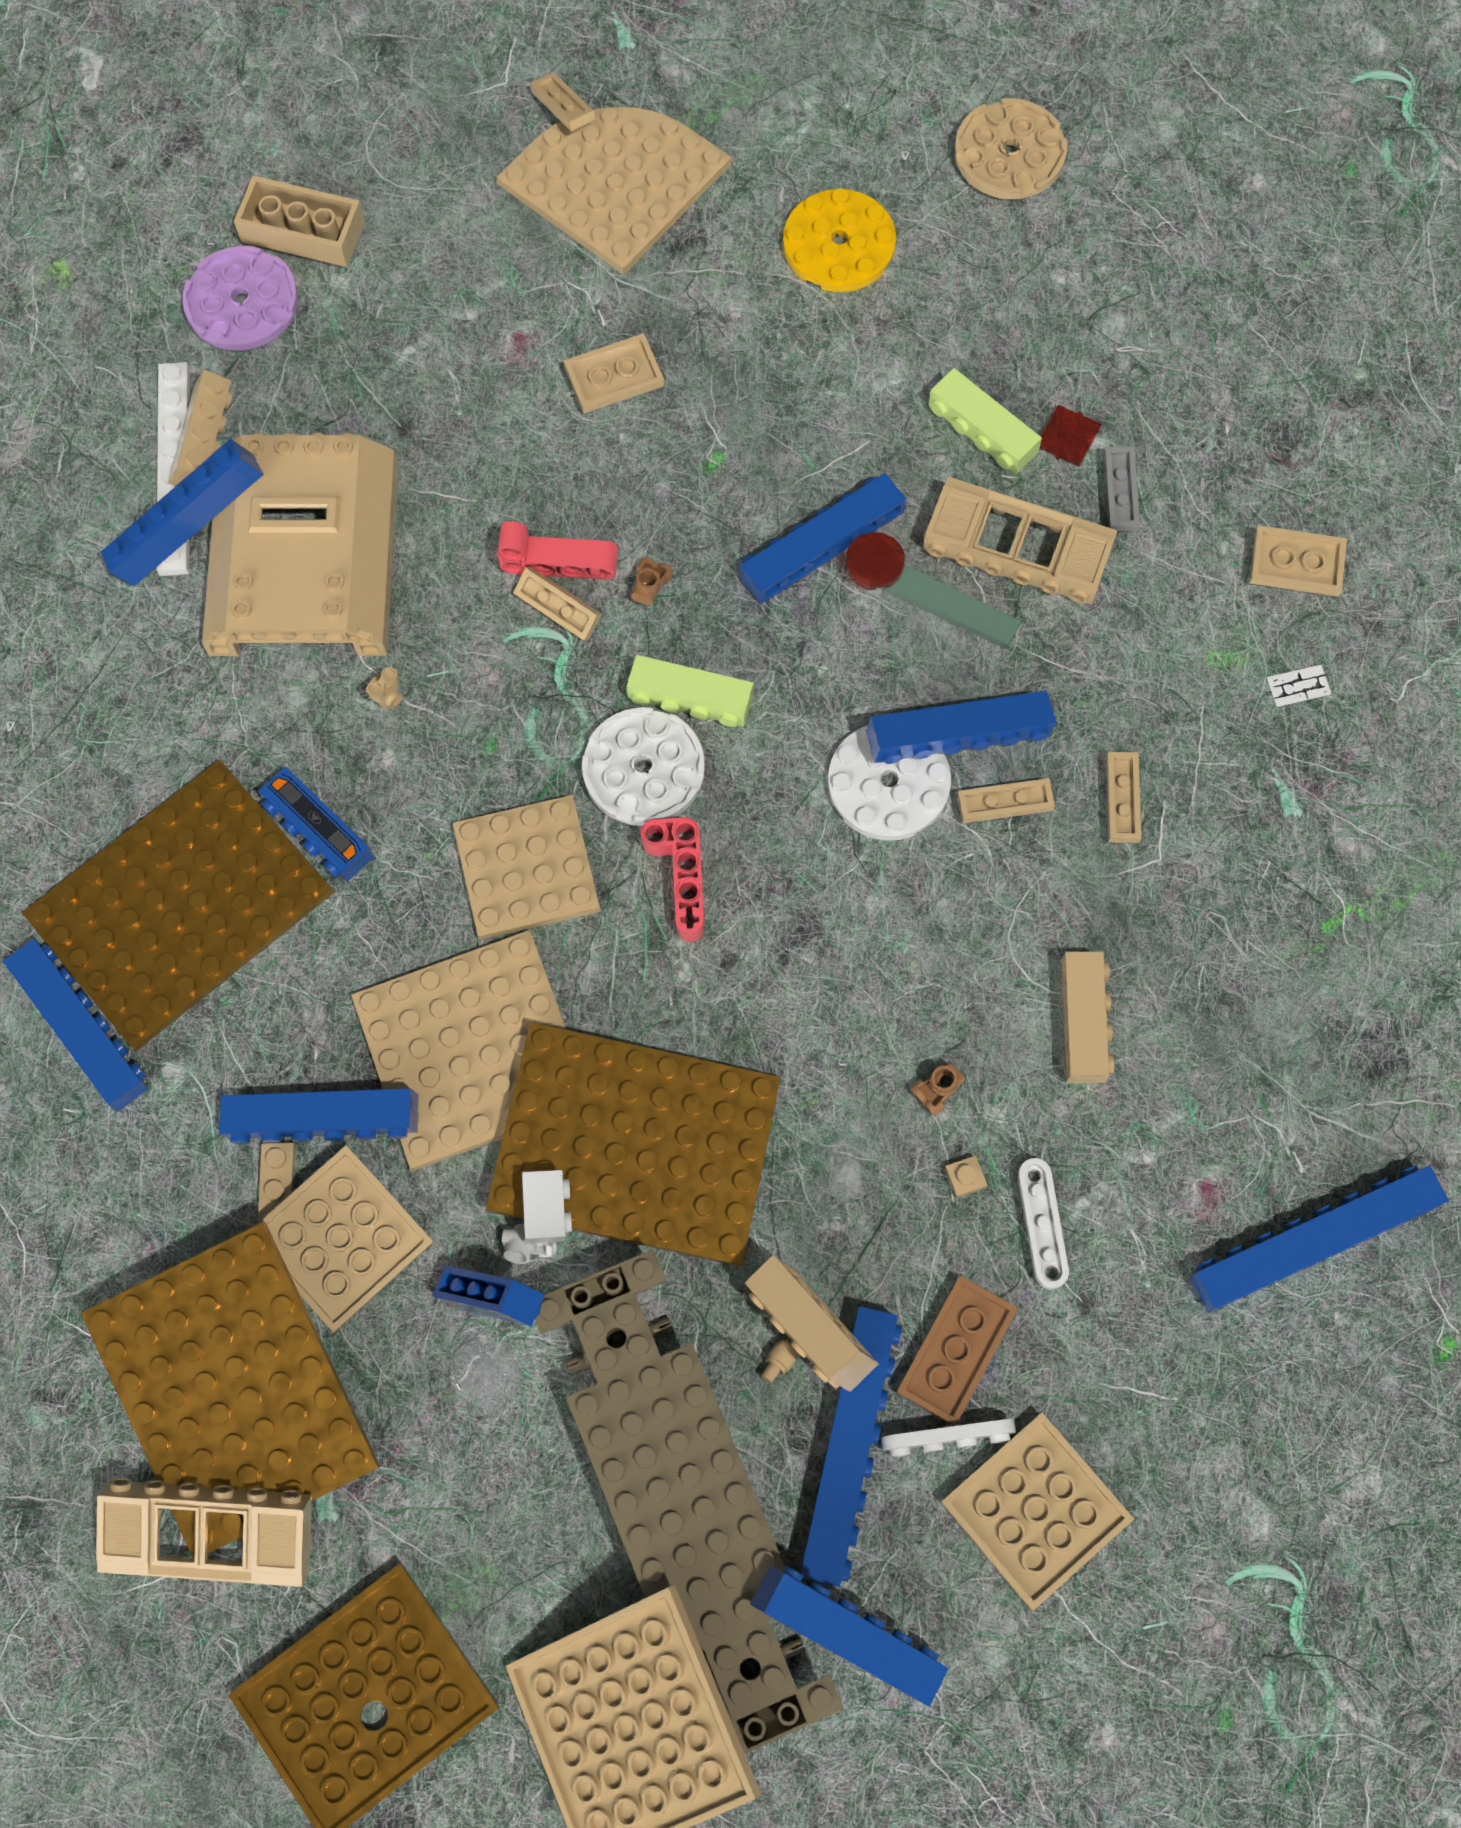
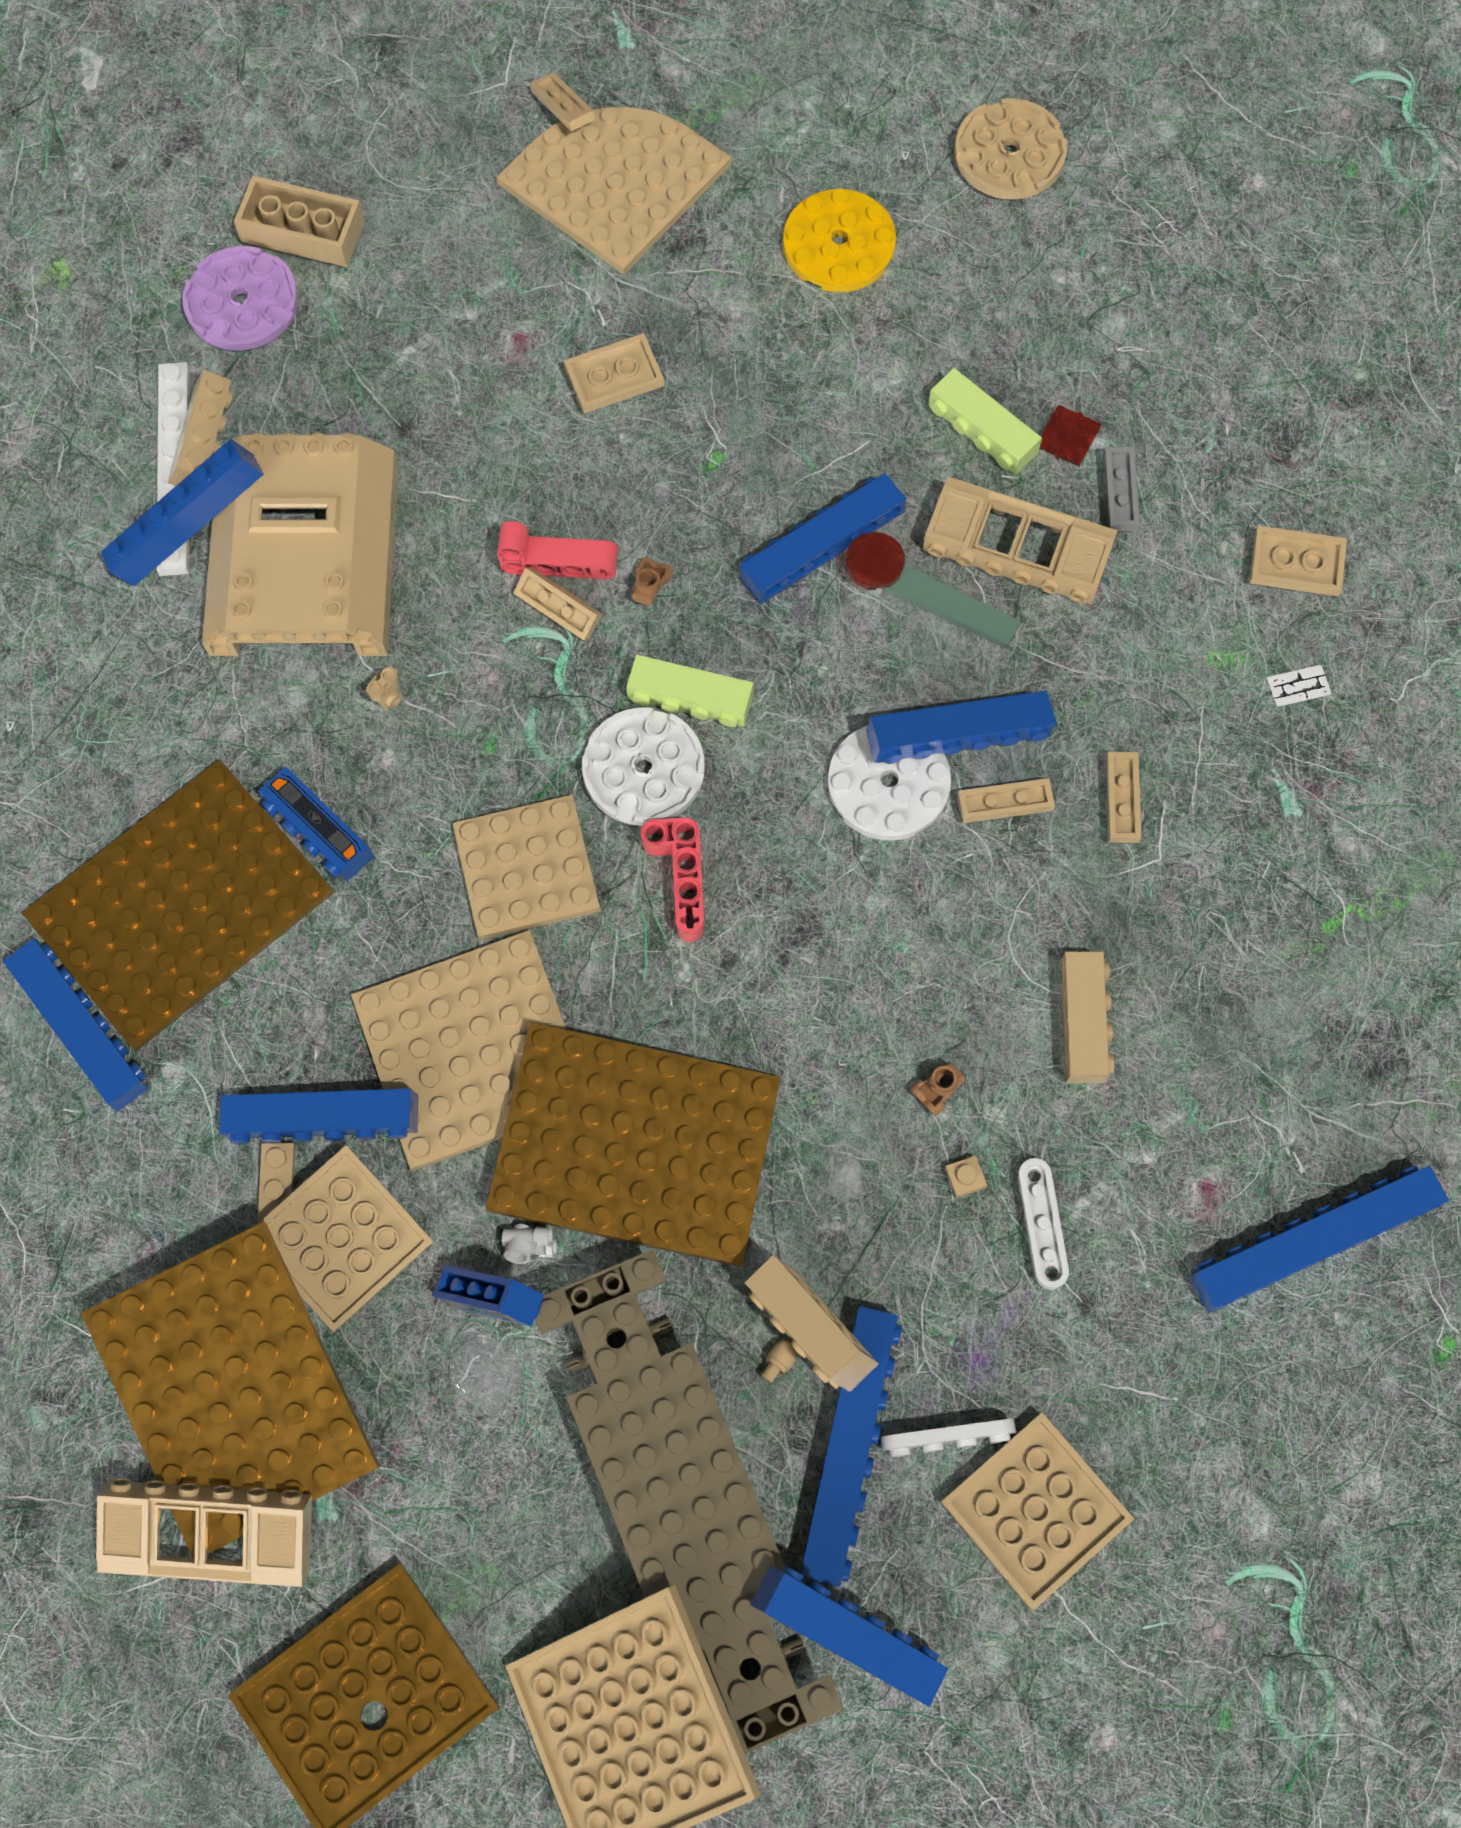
(544, 1206): white brick -> none
(957, 1351): medium nougat plate -> none

